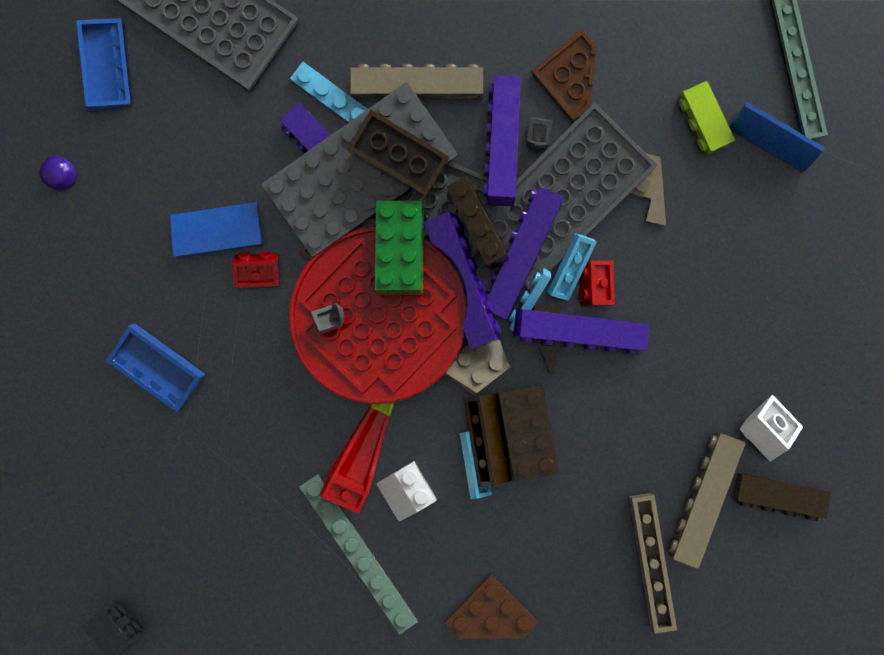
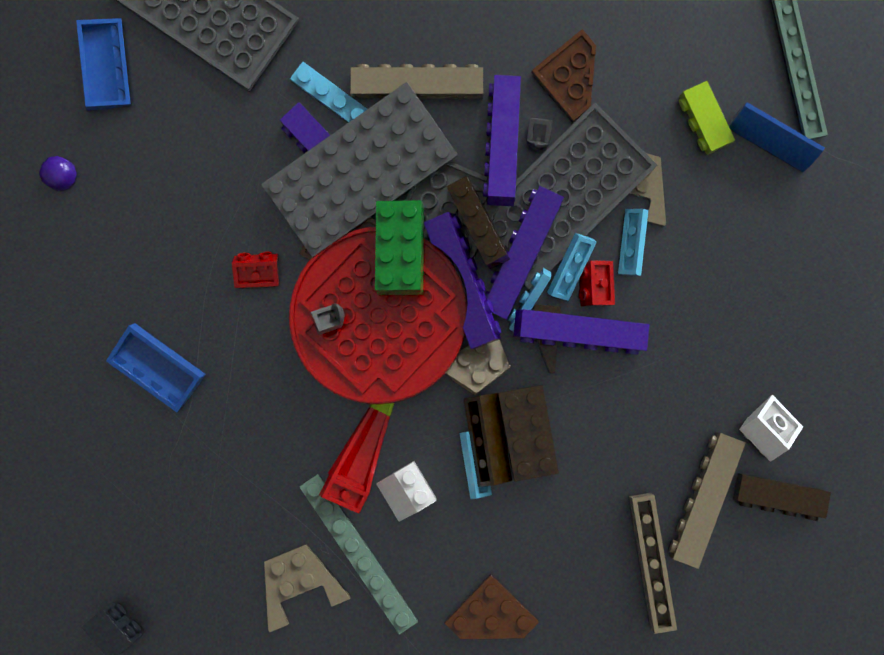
(216, 230): blue slope -> none
(293, 575): none -> dark tan wing
(397, 153): dark brown brick -> none
(633, 242): none -> medium azure plate

